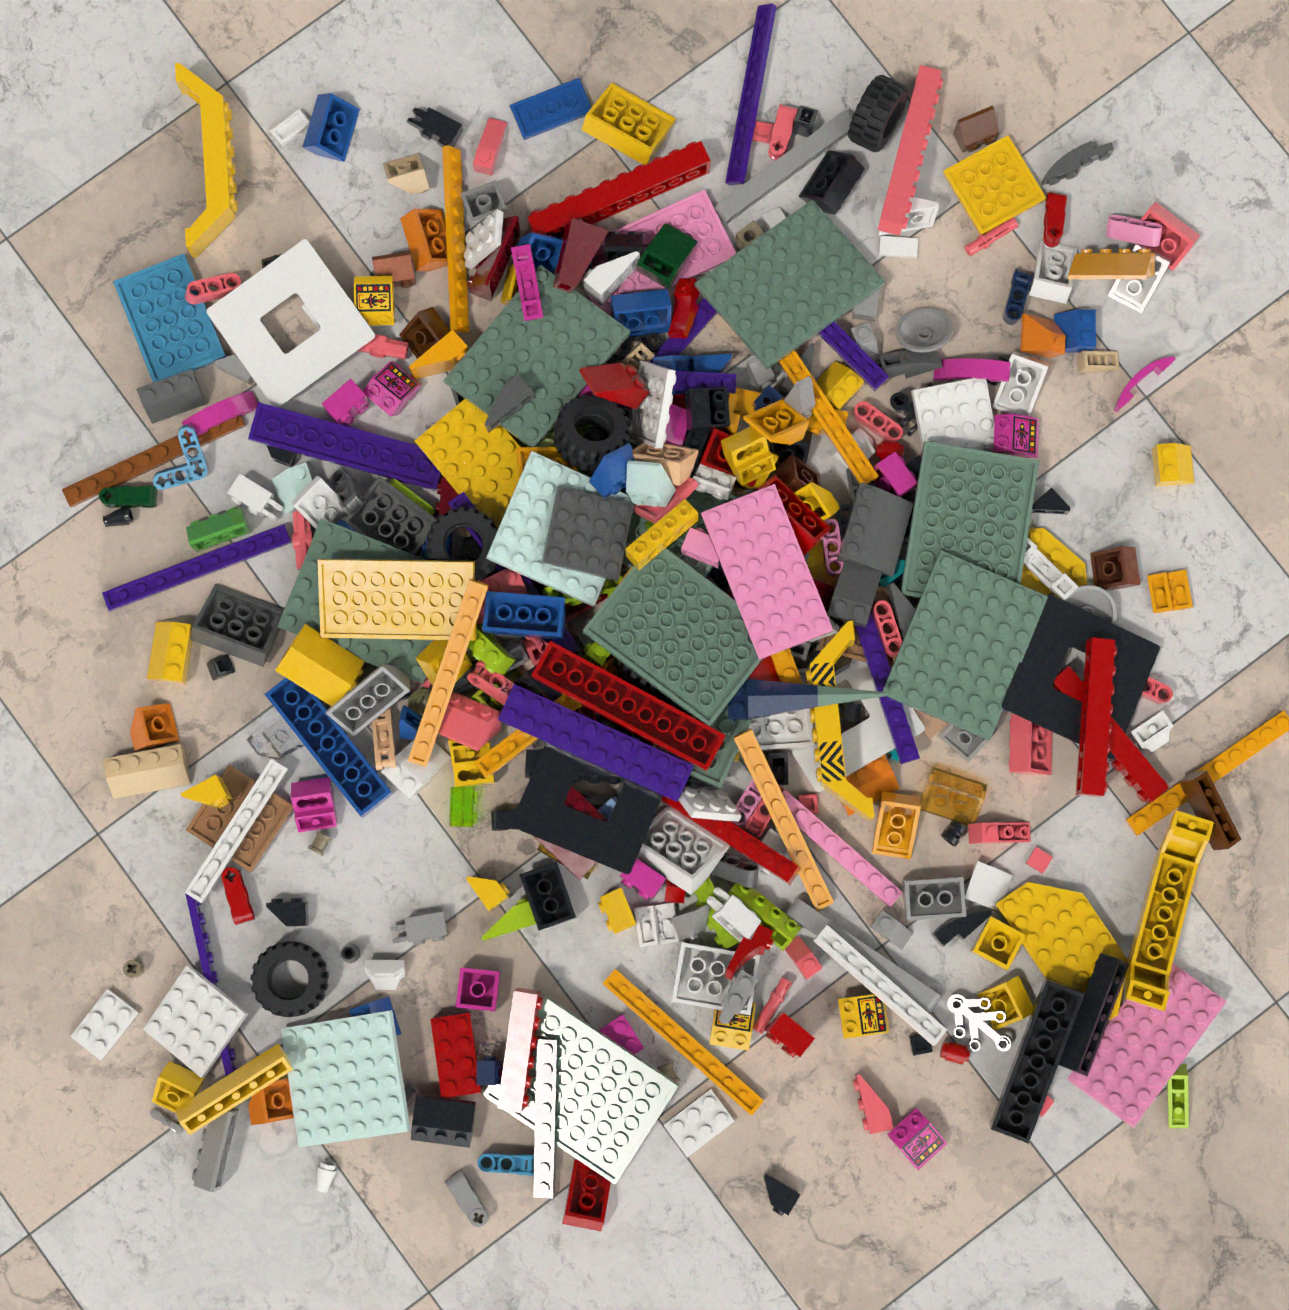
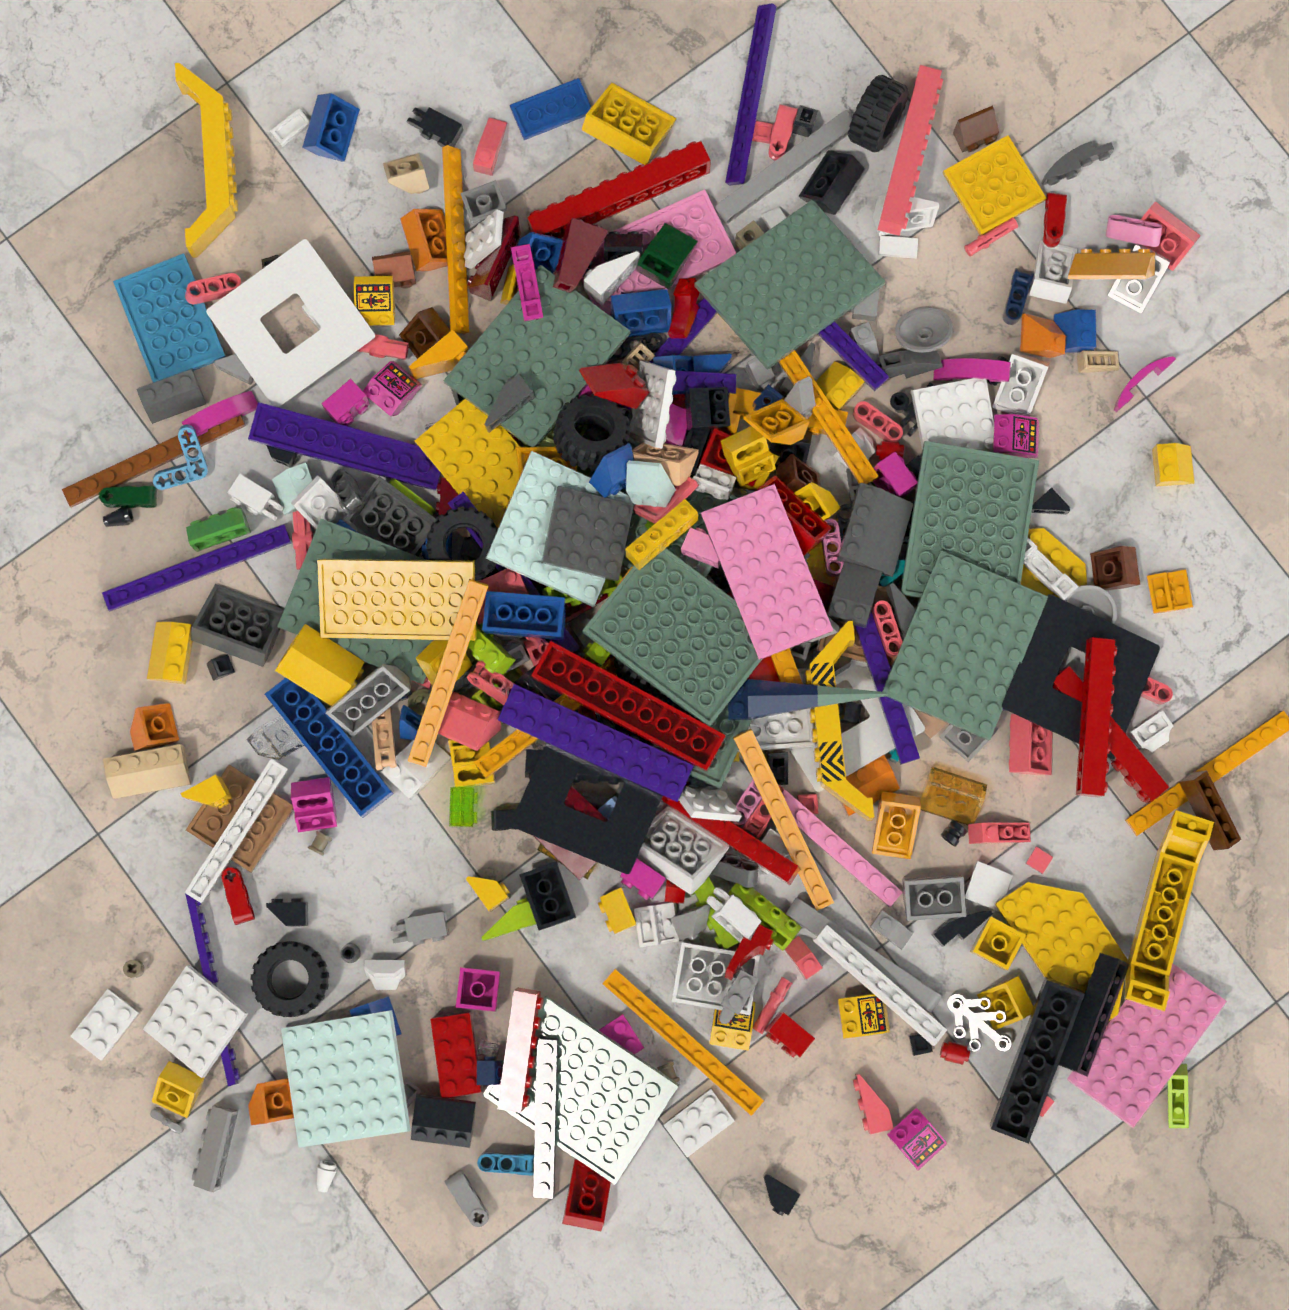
(233, 1089): yellow brick -> none

